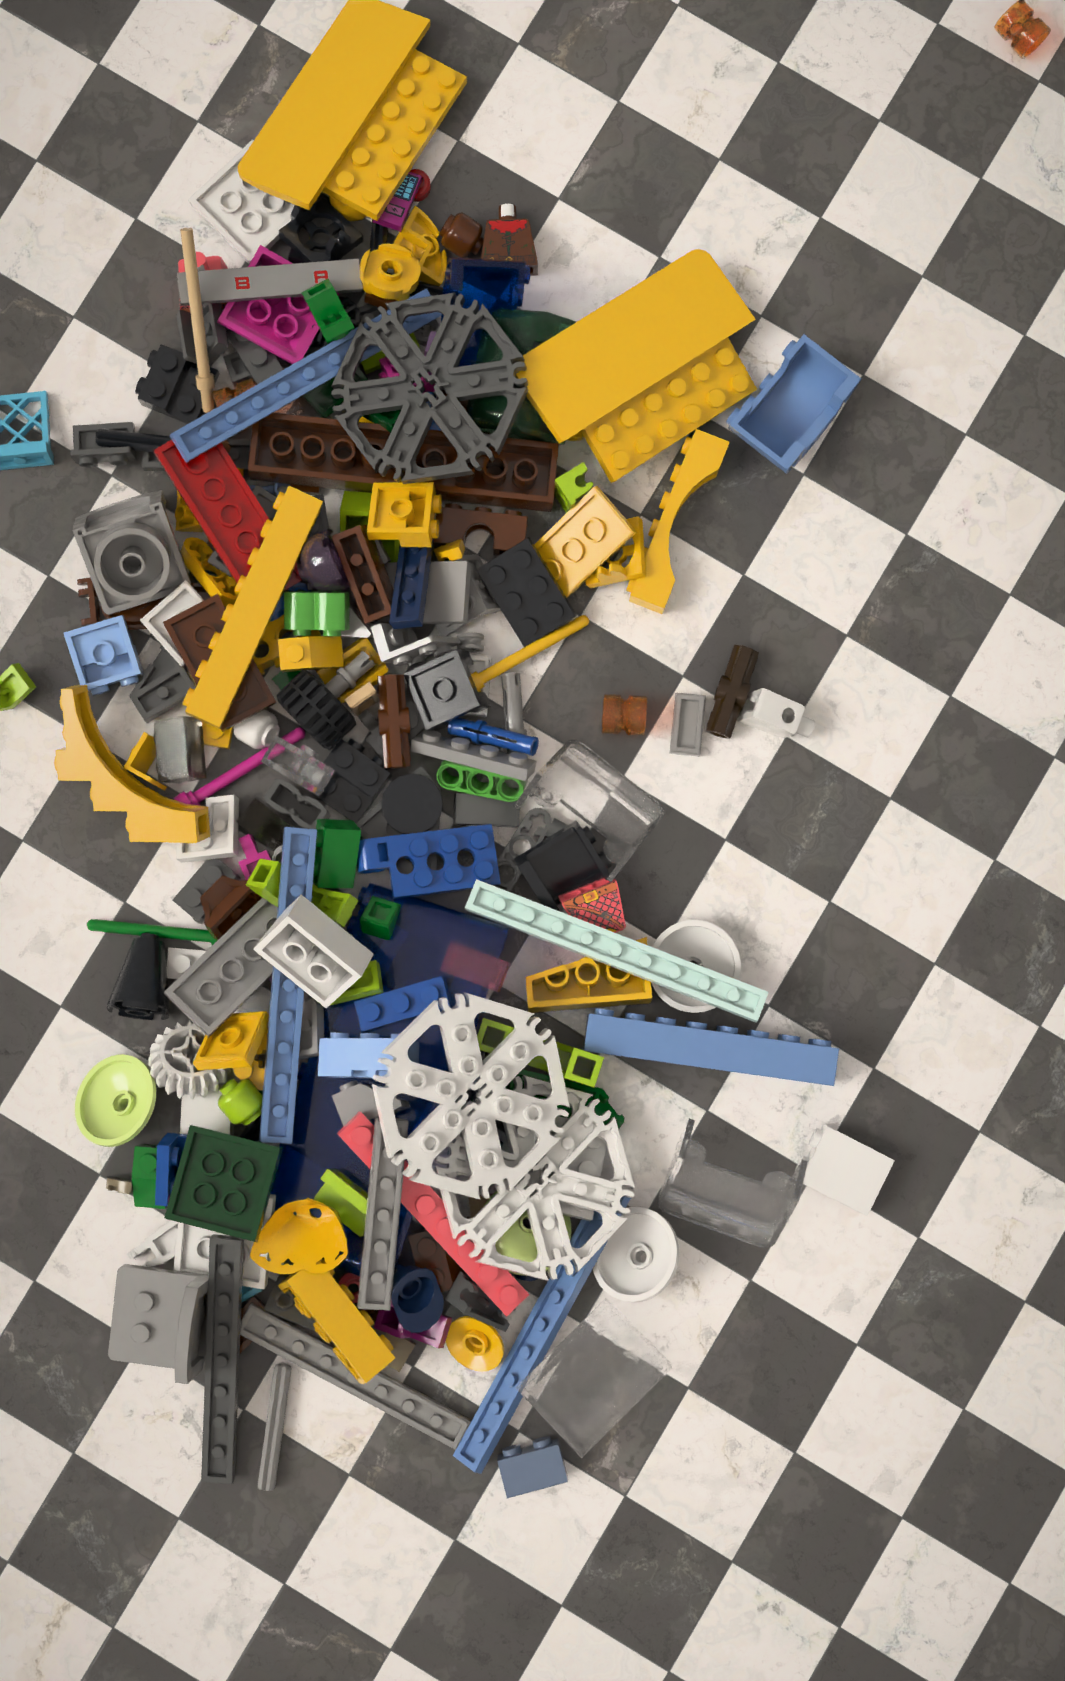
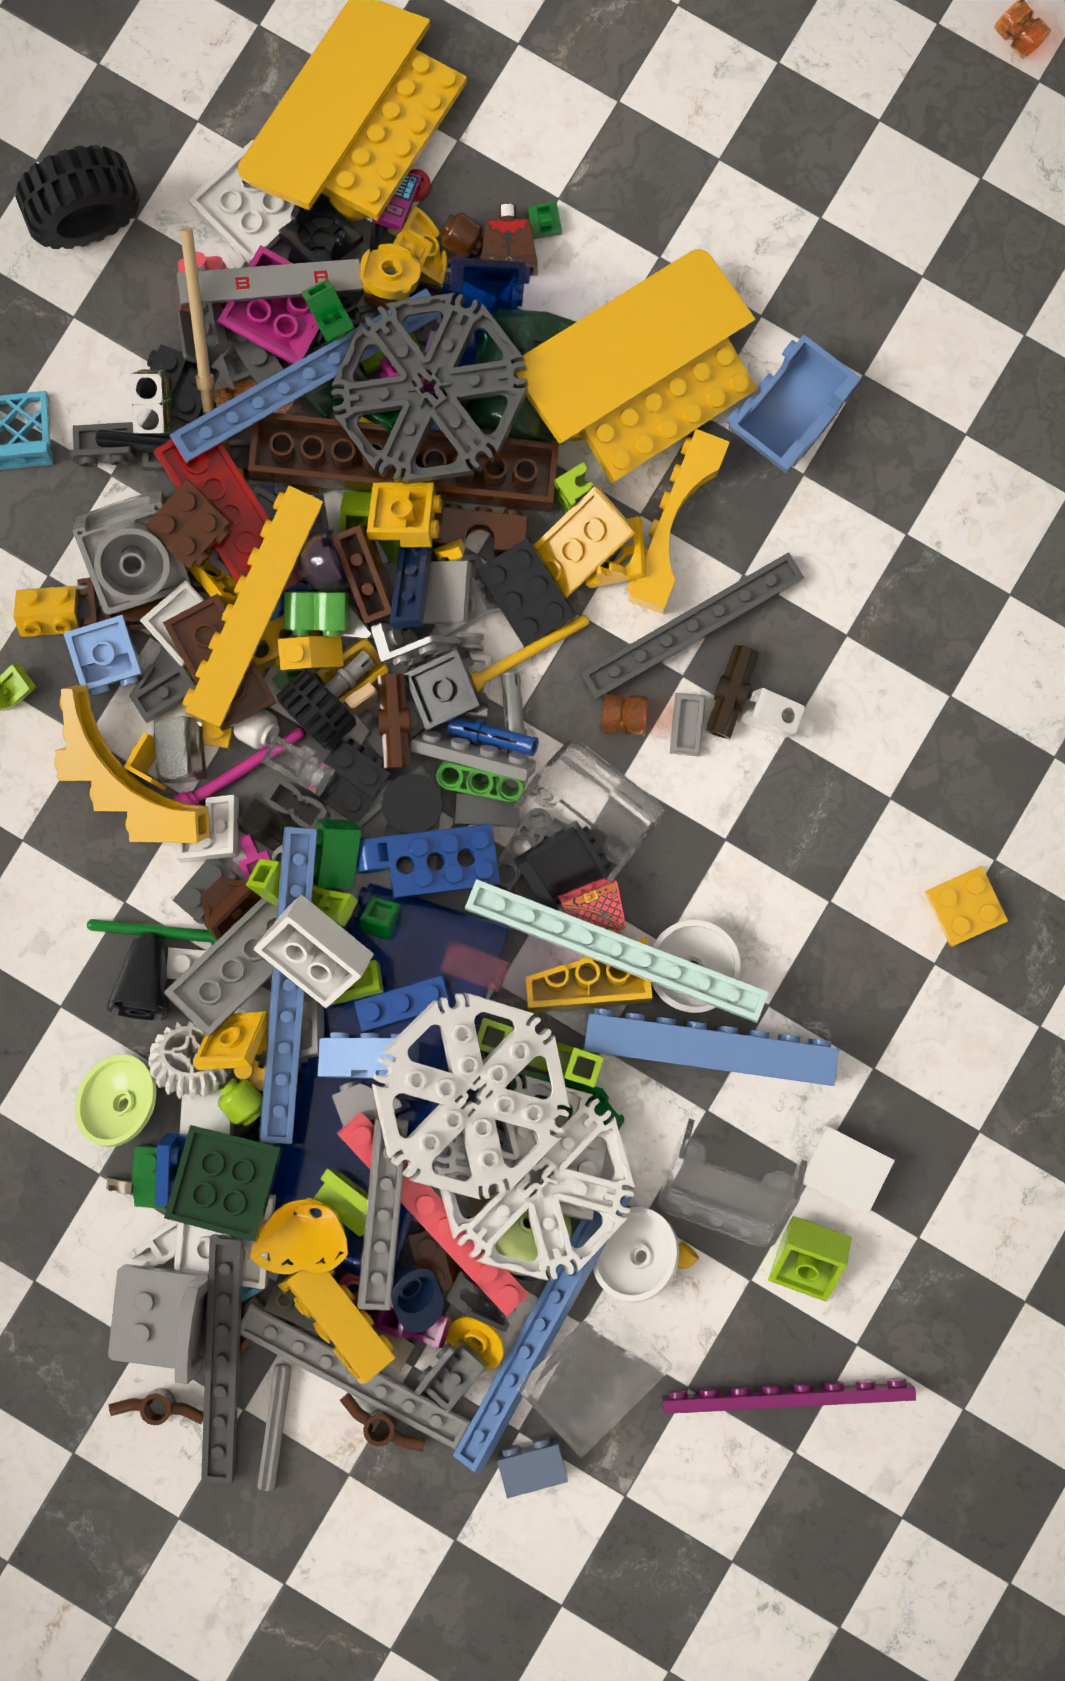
(46, 611): none -> yellow bracket
(77, 197): none -> black tyre
(149, 1416): none -> reddish brown piece
(161, 395): none -> white piece
(190, 525): none -> reddish brown plate
(380, 1440): none -> reddish brown piece
(452, 1375): none -> dark grey bracket
(544, 220): none -> green tile
(687, 1256): none -> yellow hinge
(692, 626): none -> dark grey plate
(774, 1397): none -> magenta plate
(810, 1258): none -> lime slope
(966, 906): none -> yellow plate

